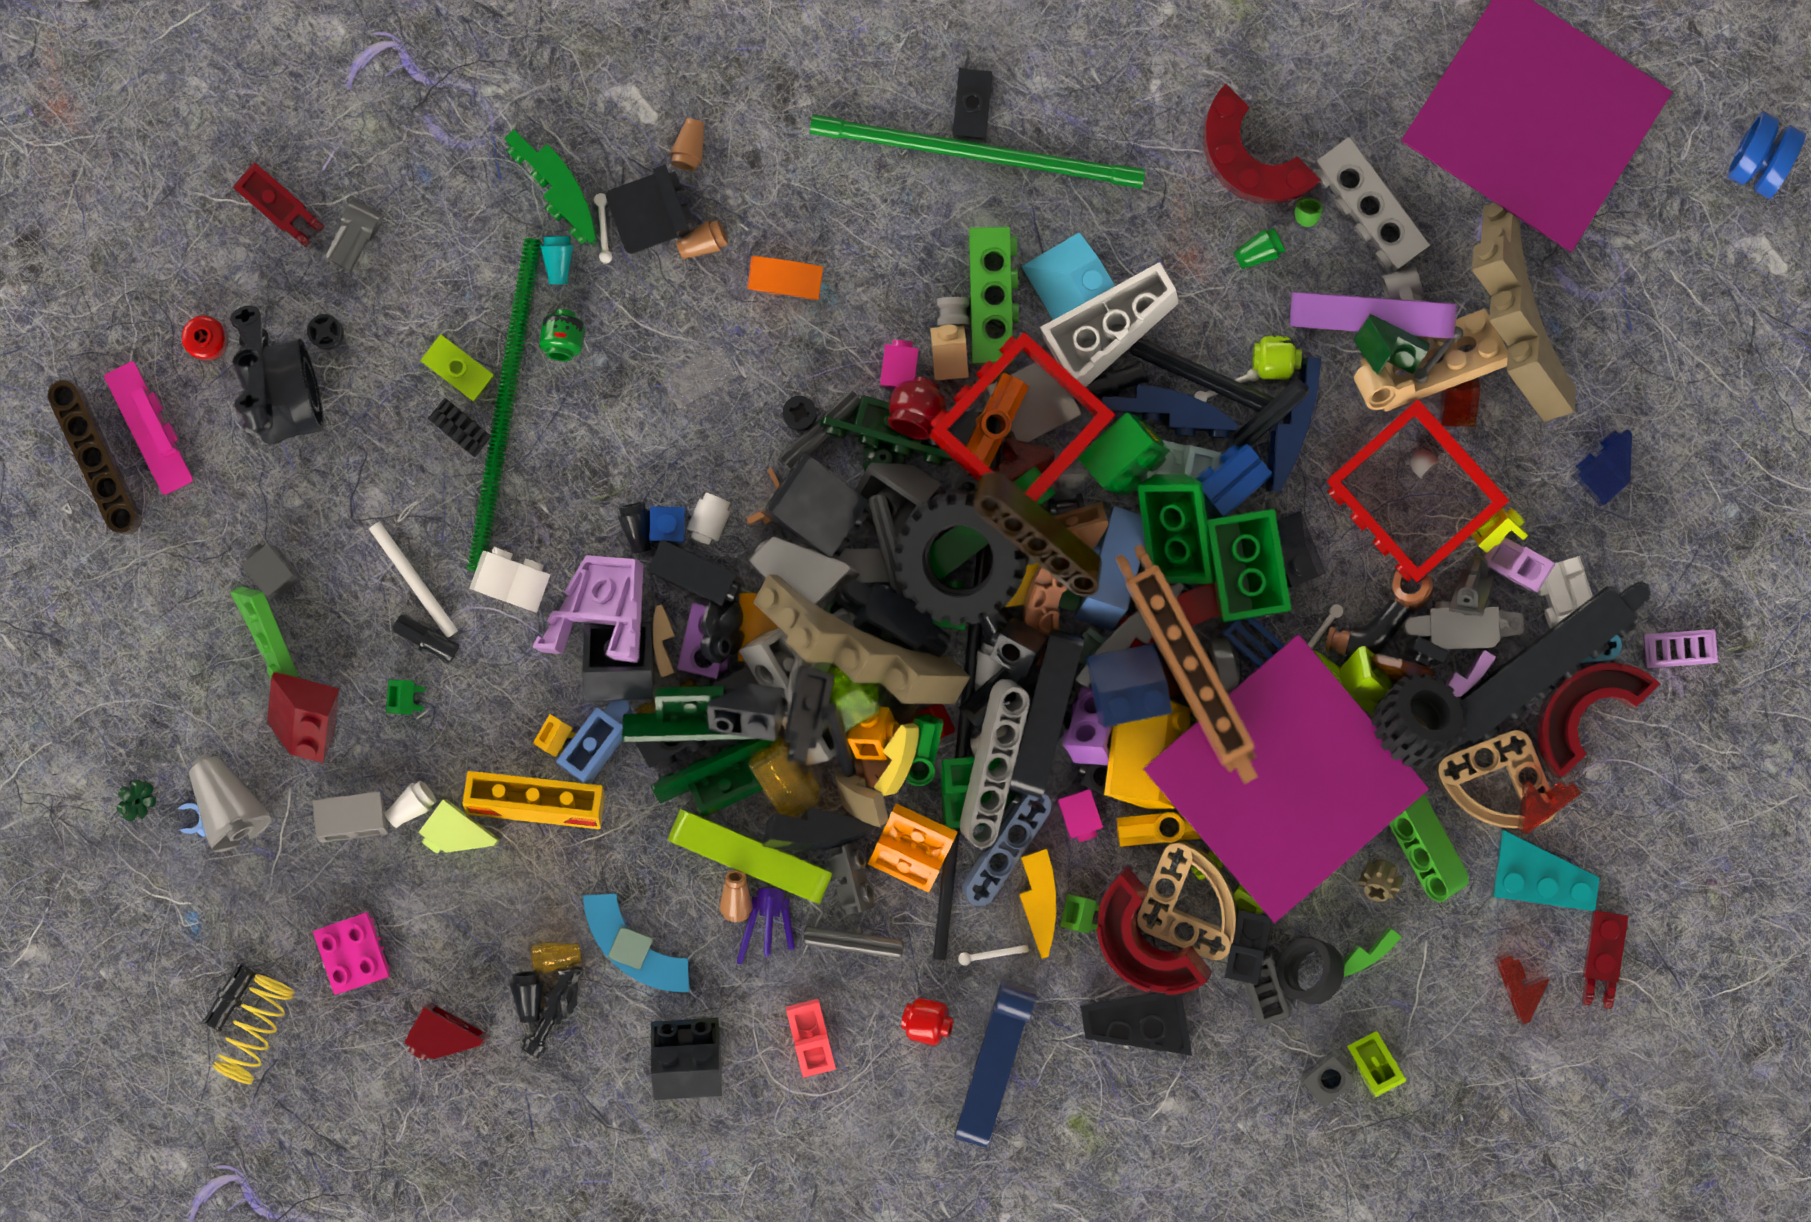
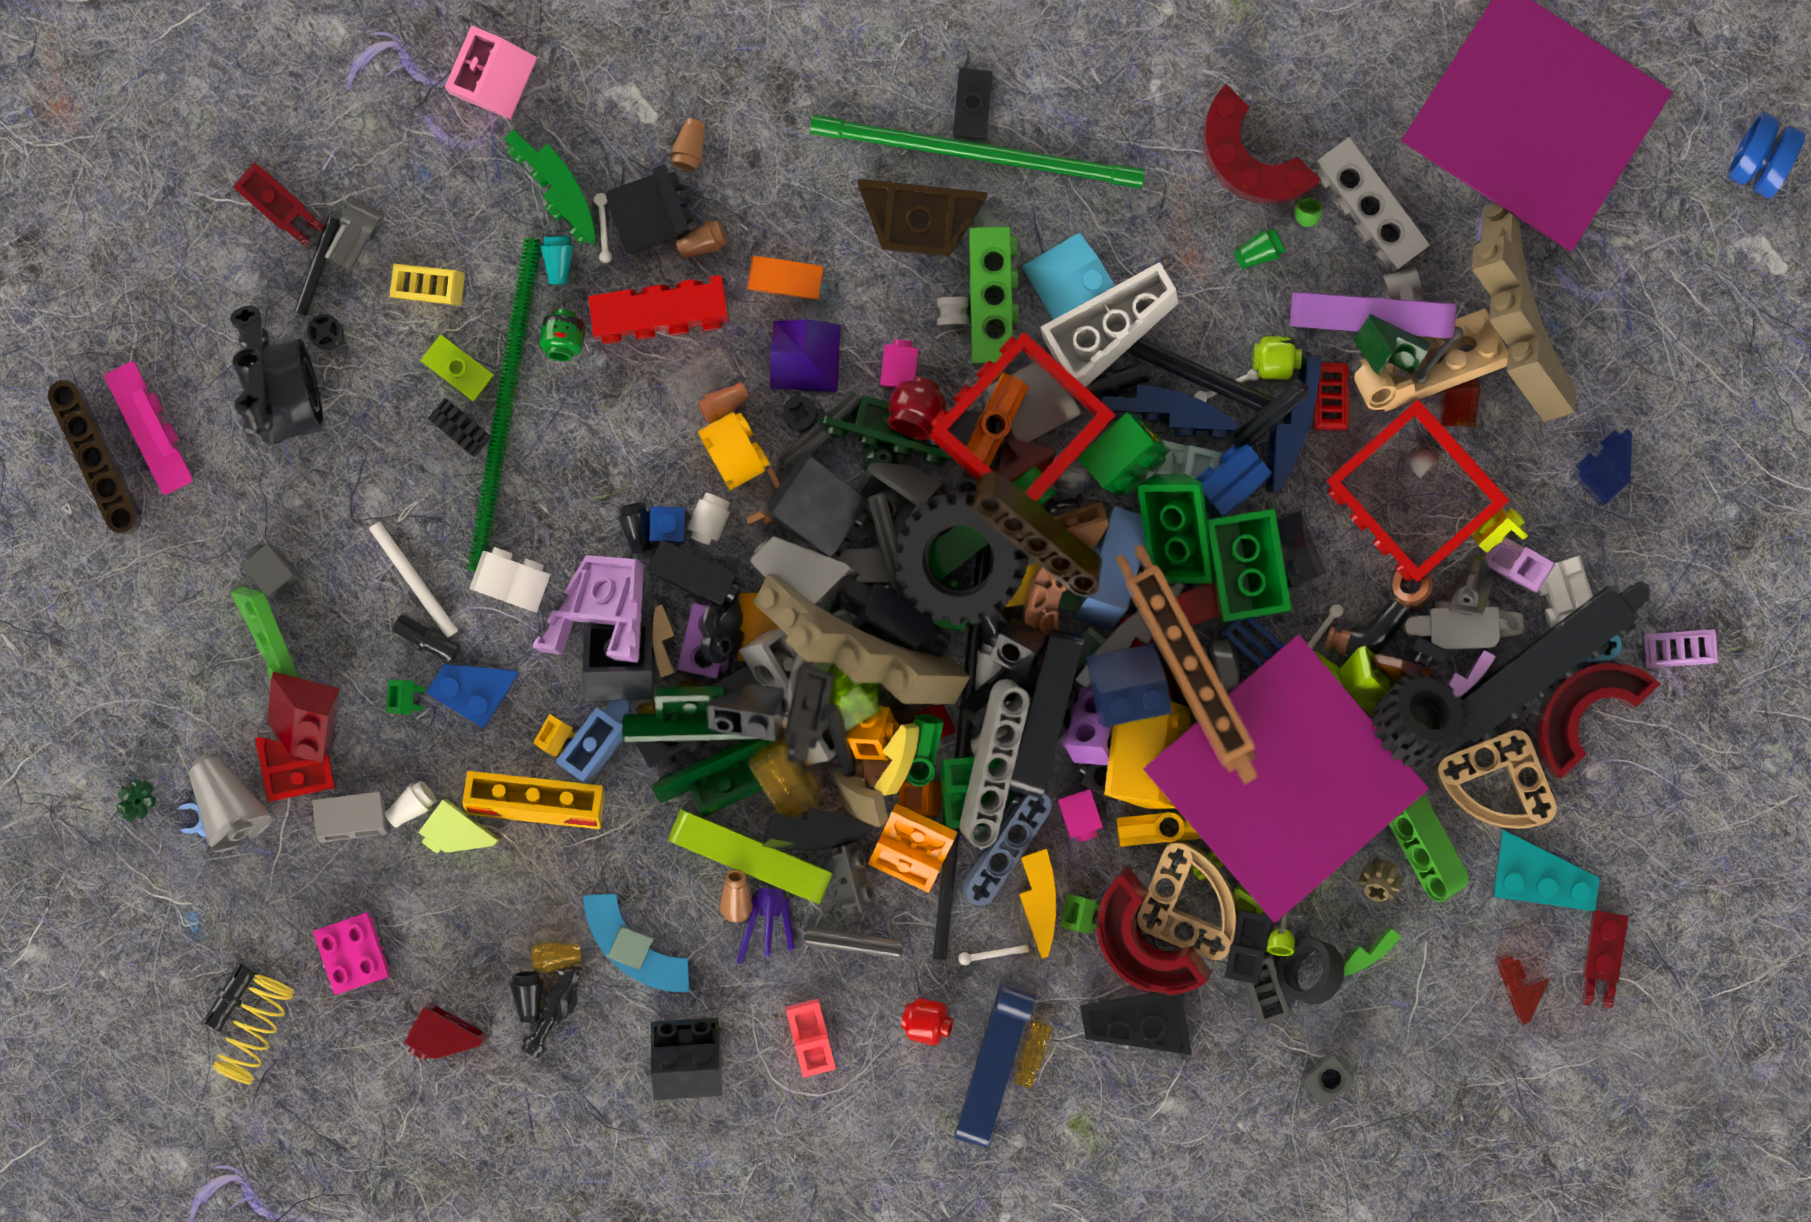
(216, 340): red head -> none
(291, 775): none -> red wing
(316, 266): none -> black bar
(454, 287): none -> light yellow slope
(472, 690): none -> blue wing
(490, 72): none -> bright pink slope
(659, 310): none -> red wedge
(722, 402): none -> nougat cone
(732, 450): none -> yellow brick
(805, 355): none -> dark purple slope
(919, 216): none -> dark brown wing
(921, 799): none -> orange slope
(949, 352): tan brick -> none
(1033, 1054): none -> clear yellow axle
(1281, 941): none -> lime hinge
(1332, 424): none -> red slope
(1376, 1064): lime slope -> none
(1536, 810): clear red slope -> none

